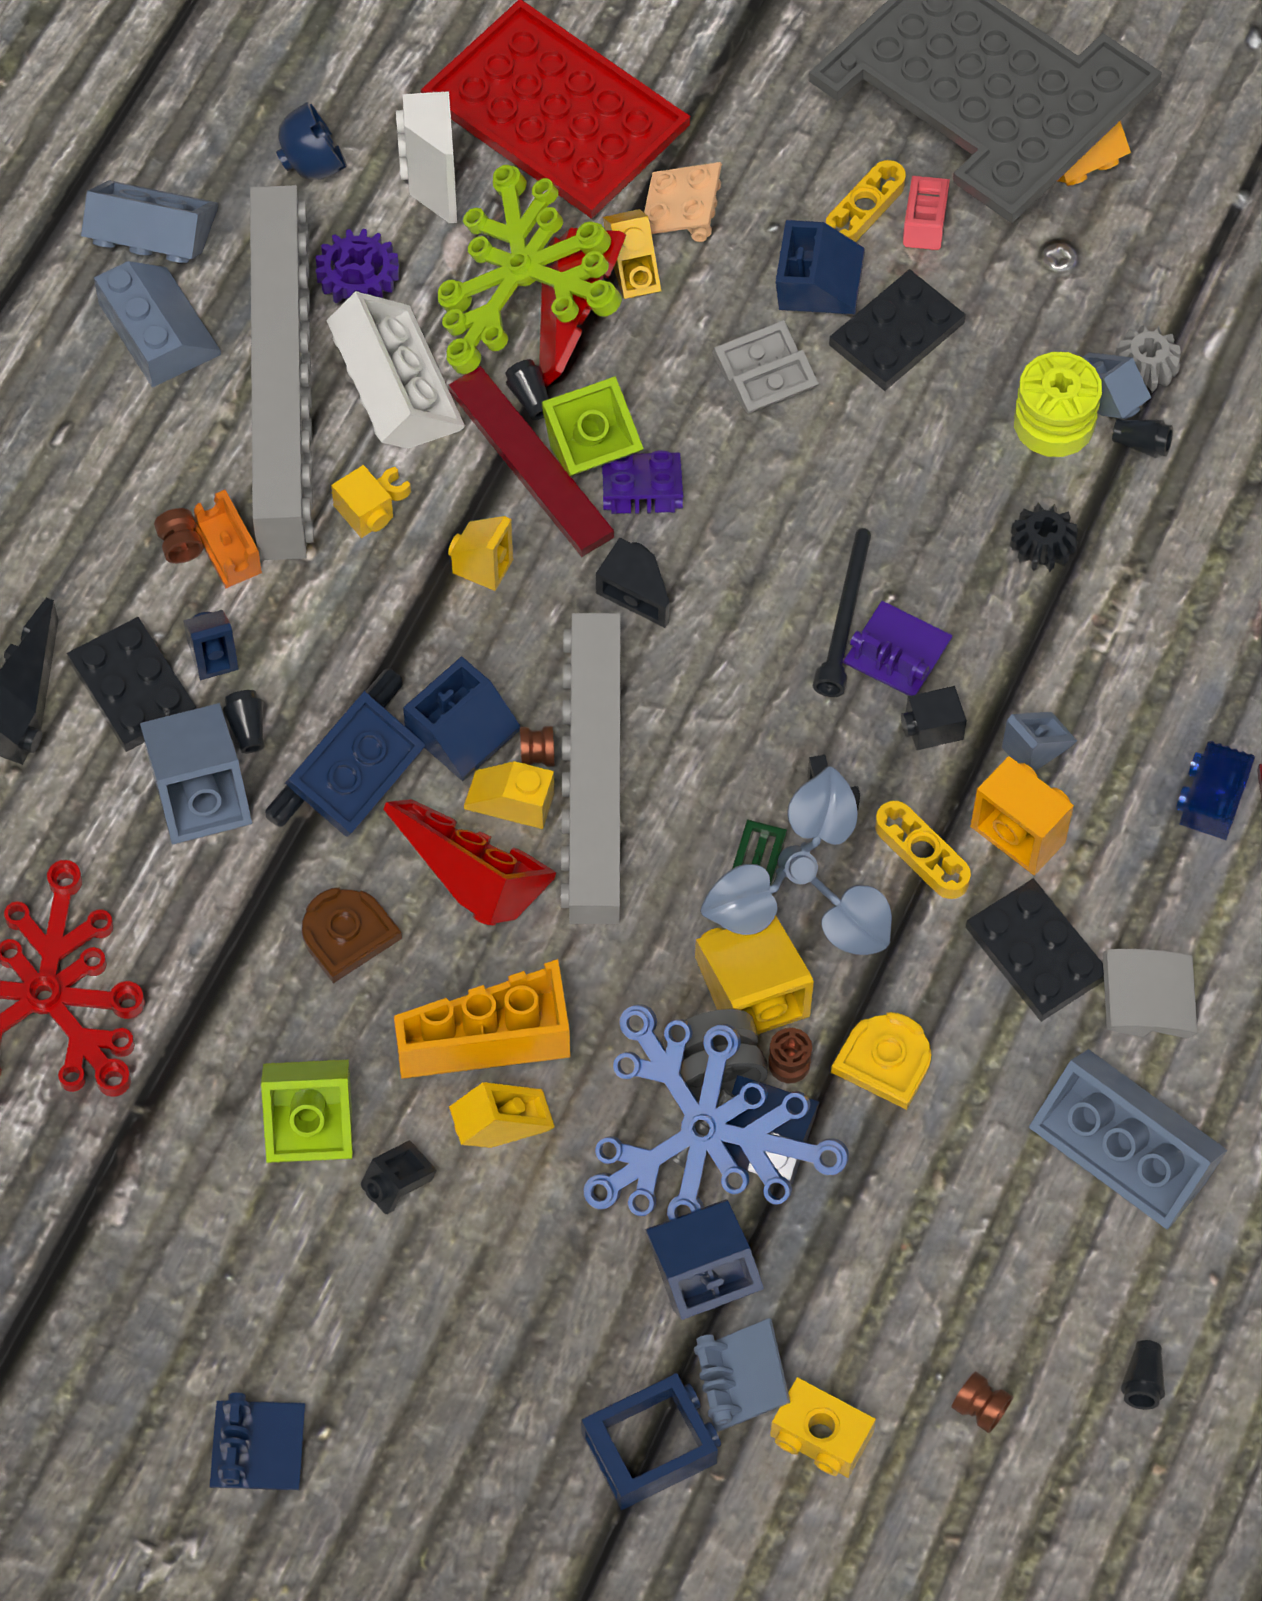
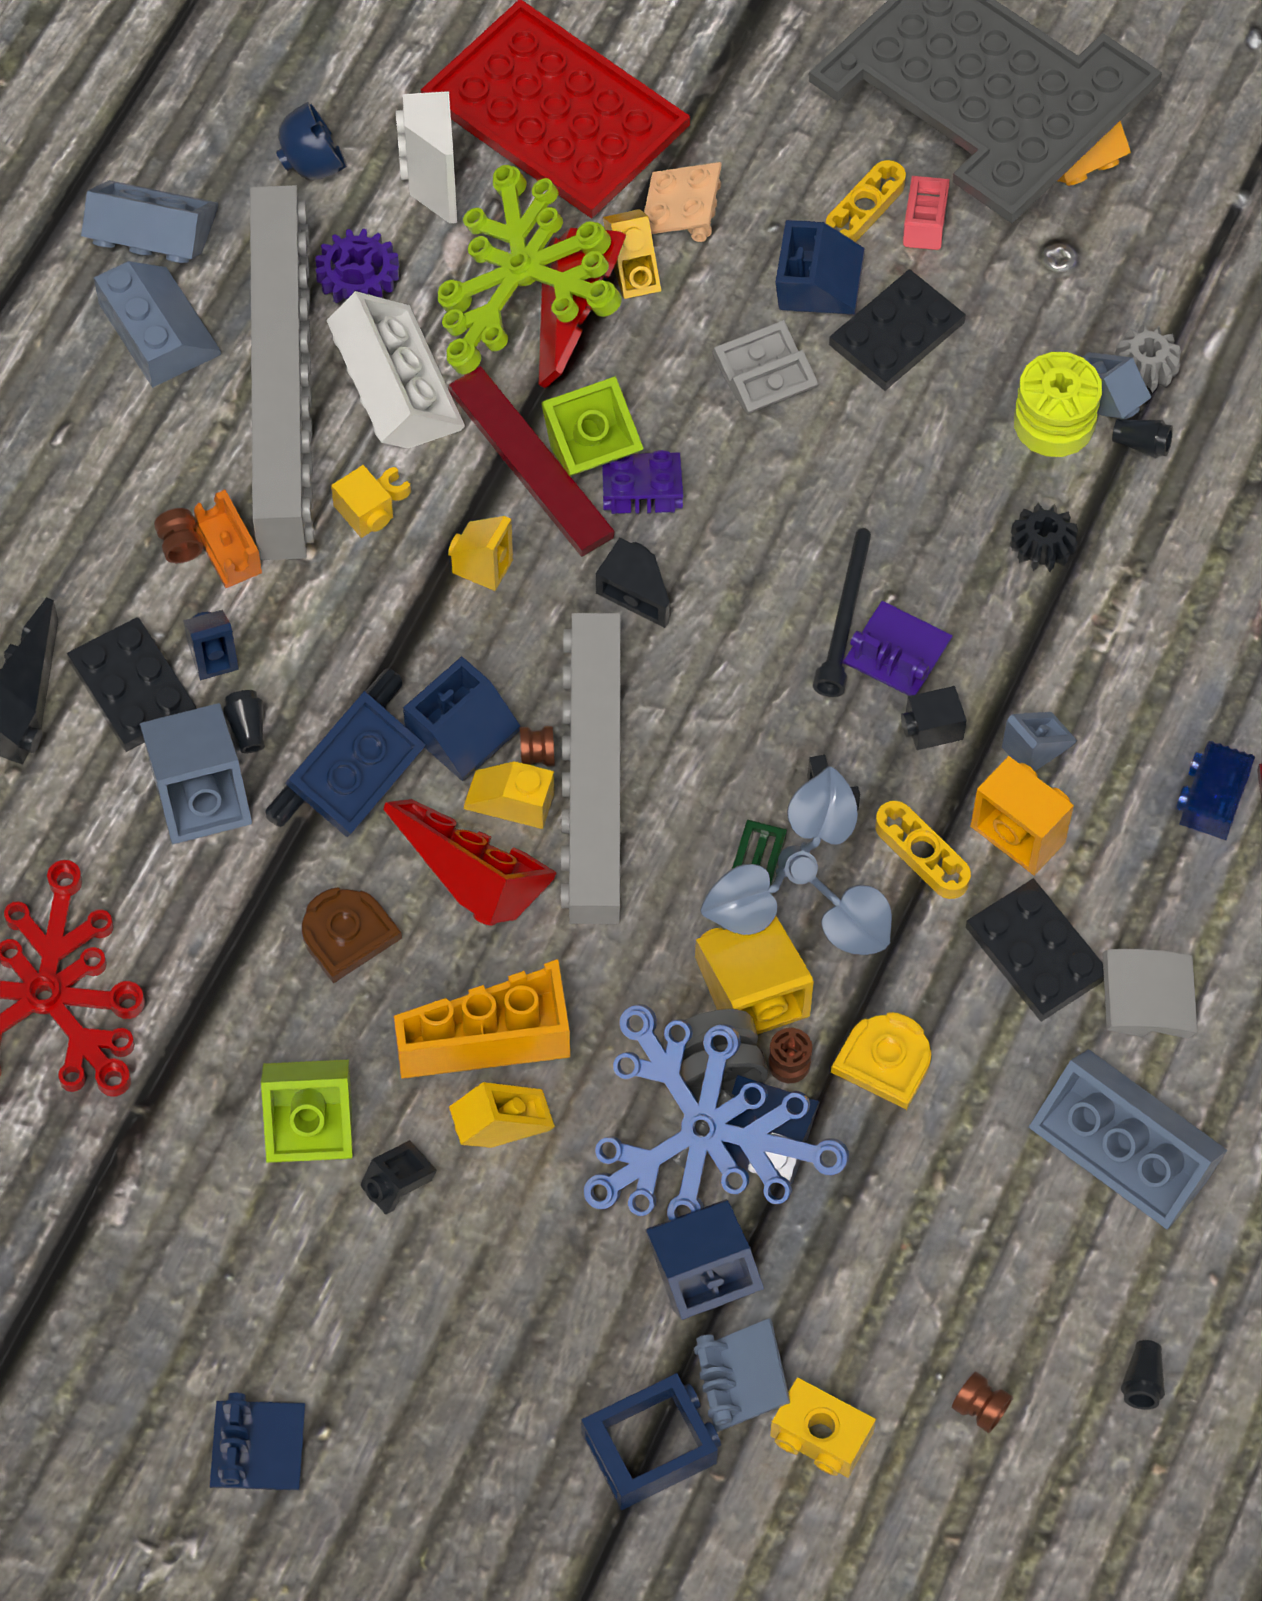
(528, 386): black cone -> none

